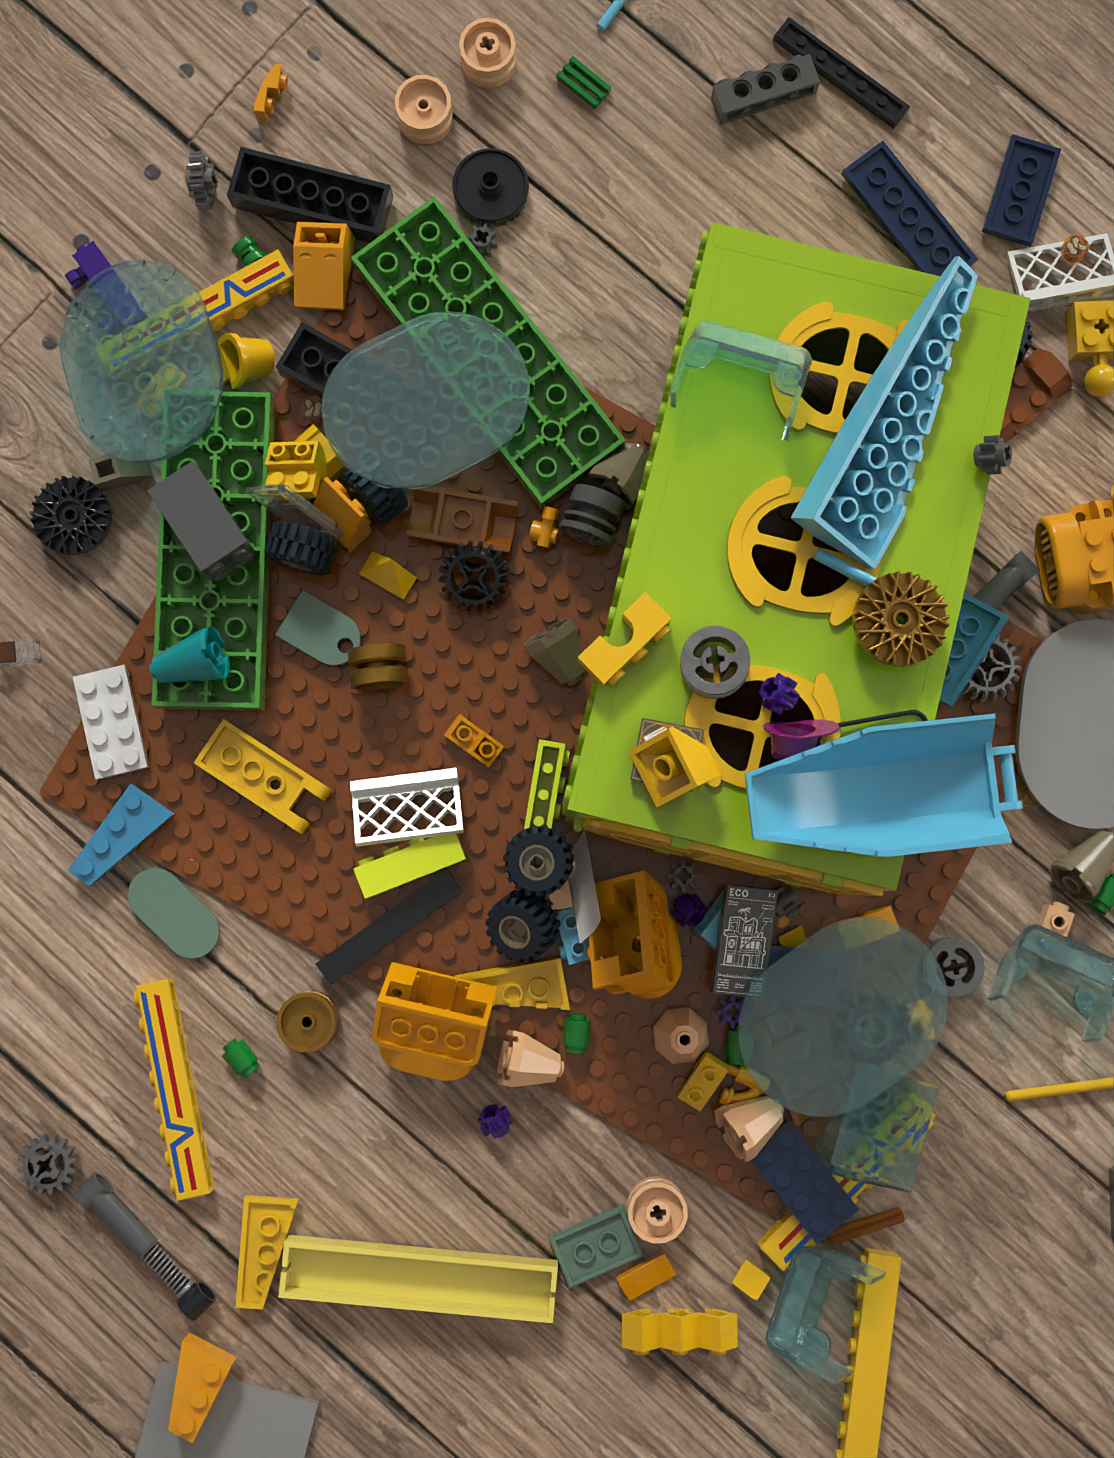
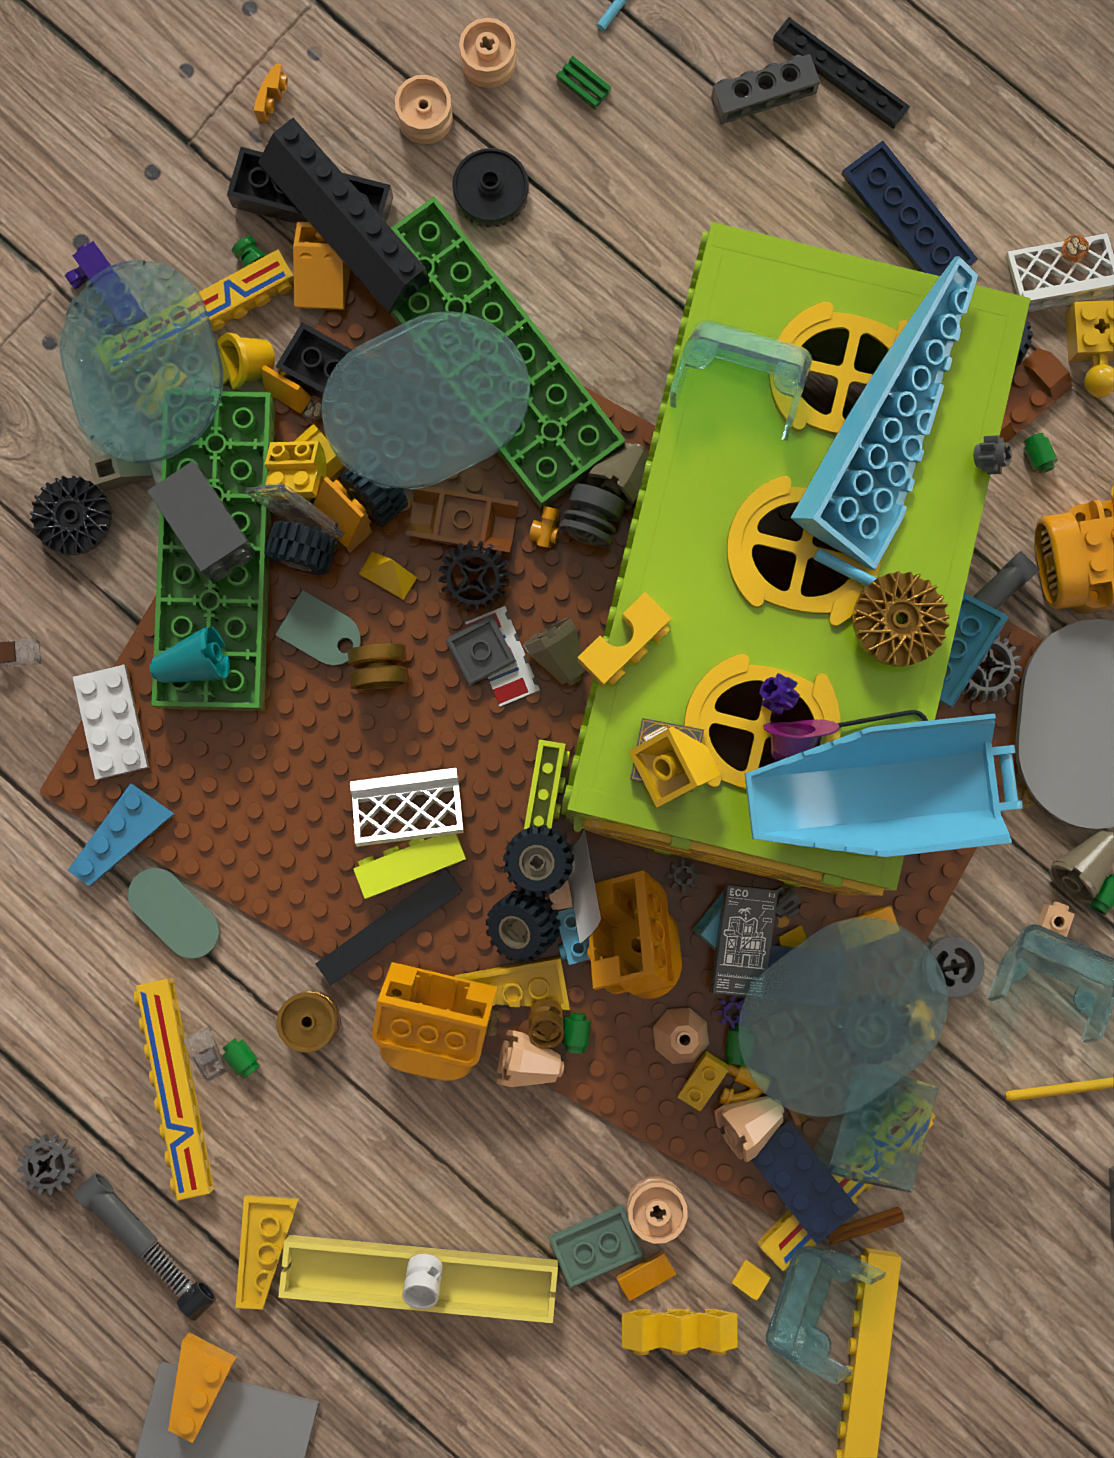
(201, 180): flat silver gear -> none
(206, 1053): none -> clear leg
(251, 768): yellow hinge -> none
(285, 390): none -> light orange slope
(342, 216): none -> black slope
(422, 1281): none -> white wheel
(474, 740): light orange slope -> none
(480, 650): none -> dark grey tile
(486, 236): dark grey gear -> none
(495, 1121): dark purple gear -> none
(517, 679): none -> white sticker
(546, 1023): none -> pearl gold wheel
(688, 910): dark purple gear -> none
(739, 659): flat silver wheel -> none
(1021, 190): dark blue plate -> none
(1040, 453): none -> green brick

